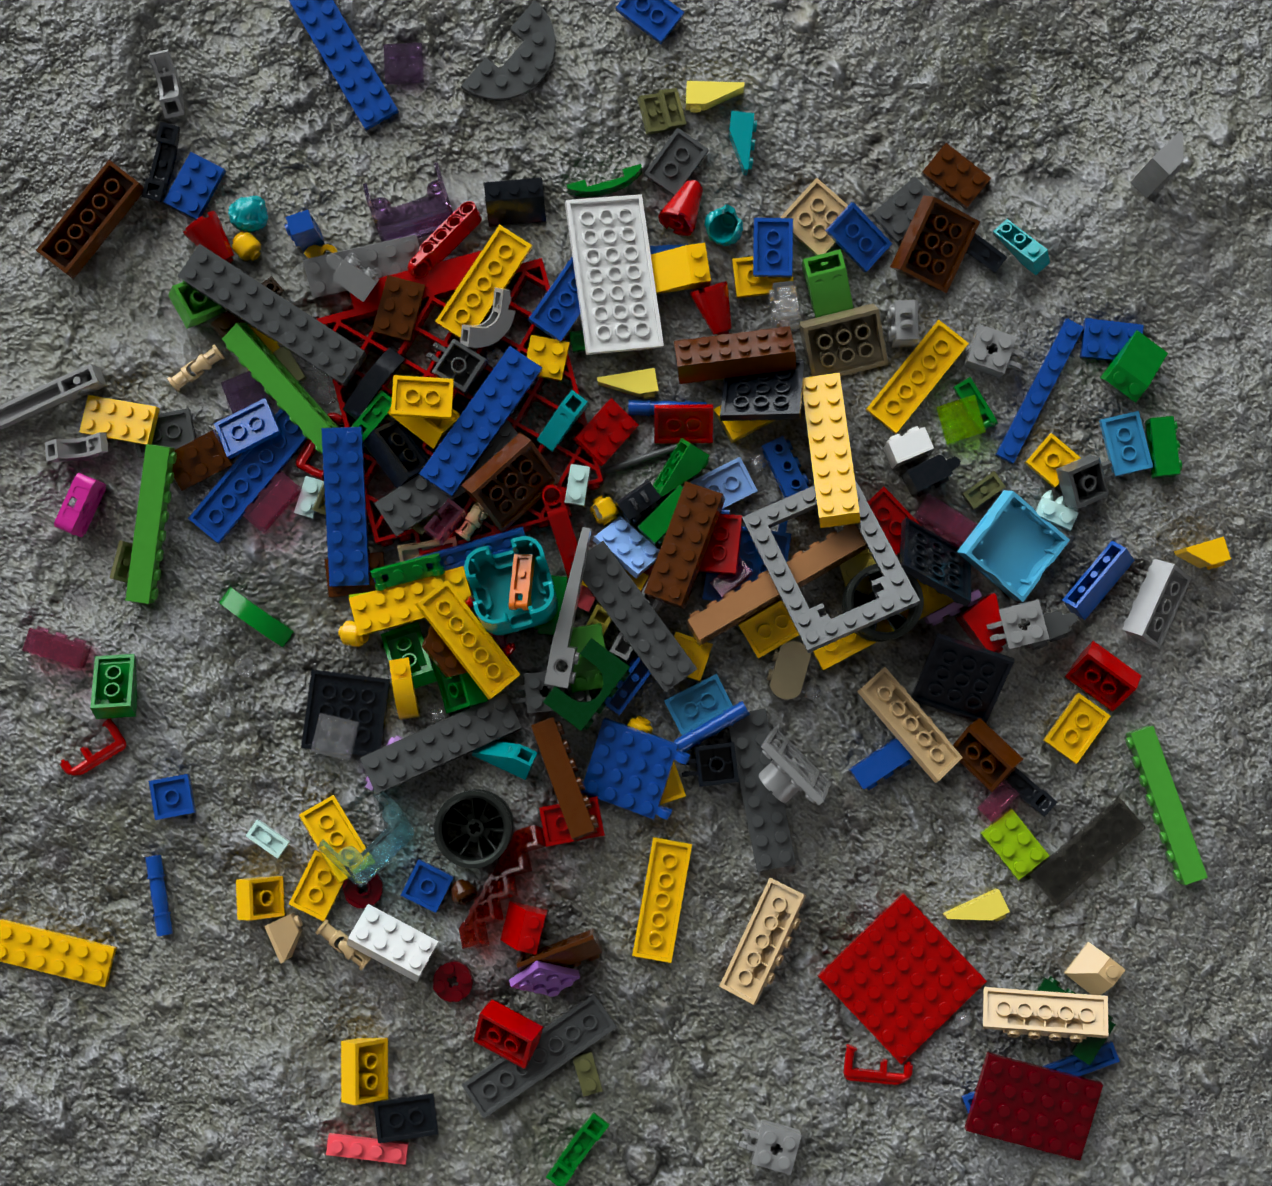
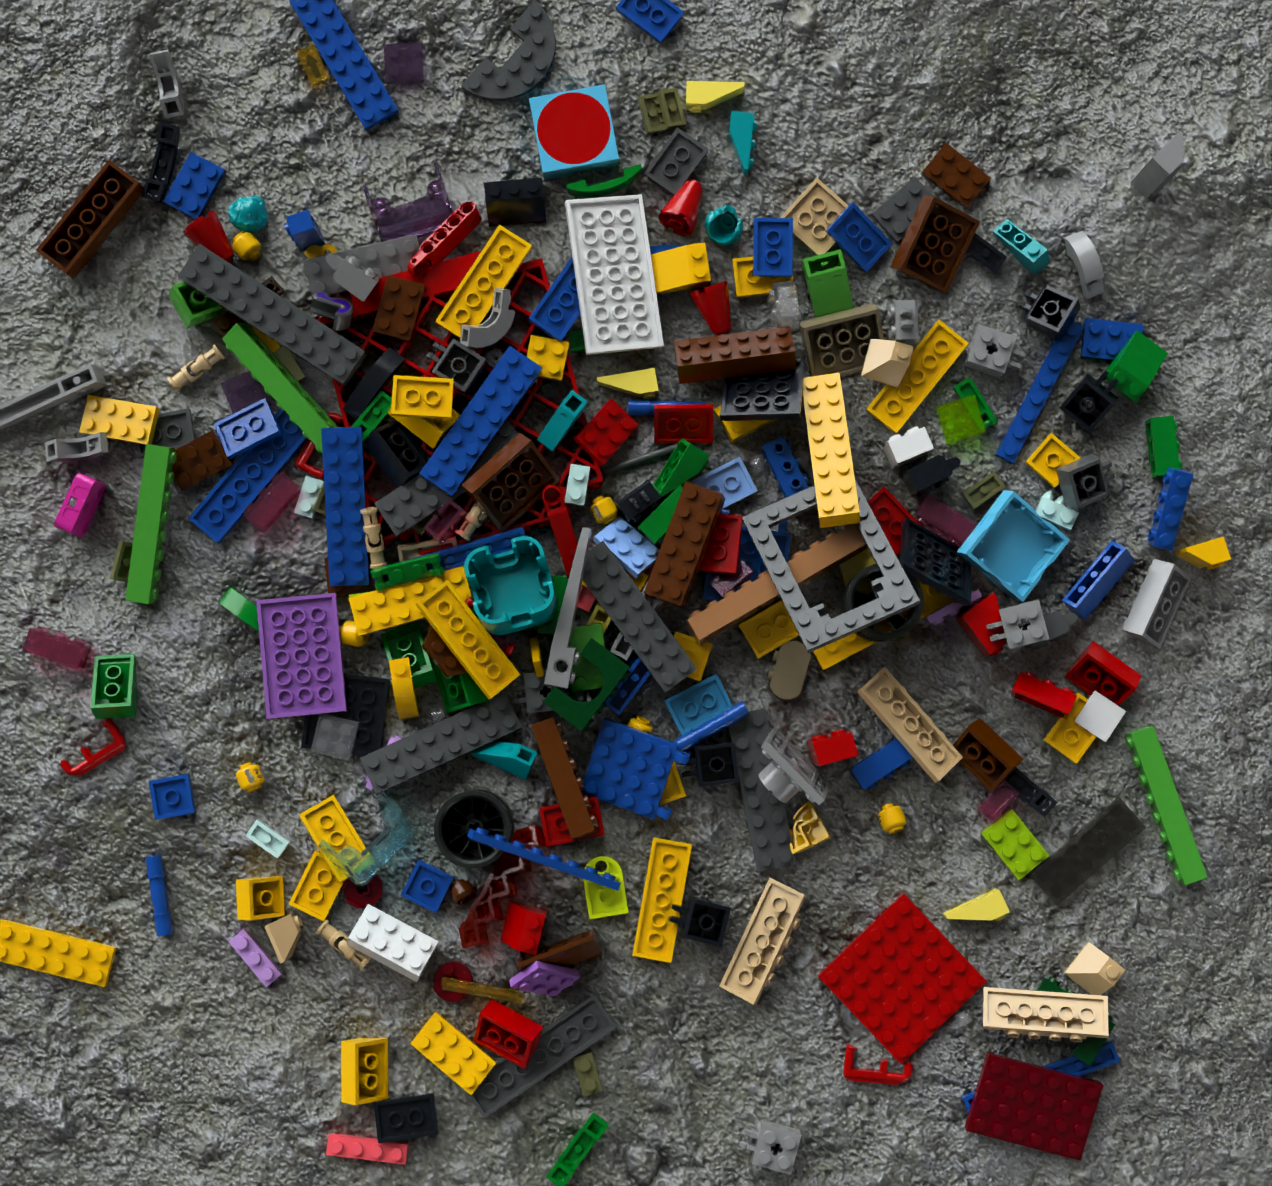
(250, 777): none -> yellow head
(255, 957): none -> lavender plate
(301, 655): none -> medium lavender plate
(313, 65): none -> clear yellow tile
(334, 309): none -> dark grey animal
(374, 535): none -> tan piece
(453, 1053): none -> yellow plate
(481, 990): none -> clear yellow tile
(521, 581): orange plate -> none
(536, 855): none -> blue plate
(537, 657): none -> yellow tile
(574, 131): none -> red tile
(604, 900): none -> neon yellow plate
(696, 910): none -> black hinge
(807, 829): none -> yellow brick
(832, 748): none -> red brick
(886, 361): none -> tan slope
(892, 818): none -> yellow head
(962, 678): black plate -> none
(1040, 315): none -> black hinge
(1044, 694): none -> red slope
(1087, 262): none -> light grey arch
(1090, 389): none -> black hinge
(1100, 716): none -> white sticker
(1126, 443): dark azure plate -> none
(1170, 508): none -> blue brick

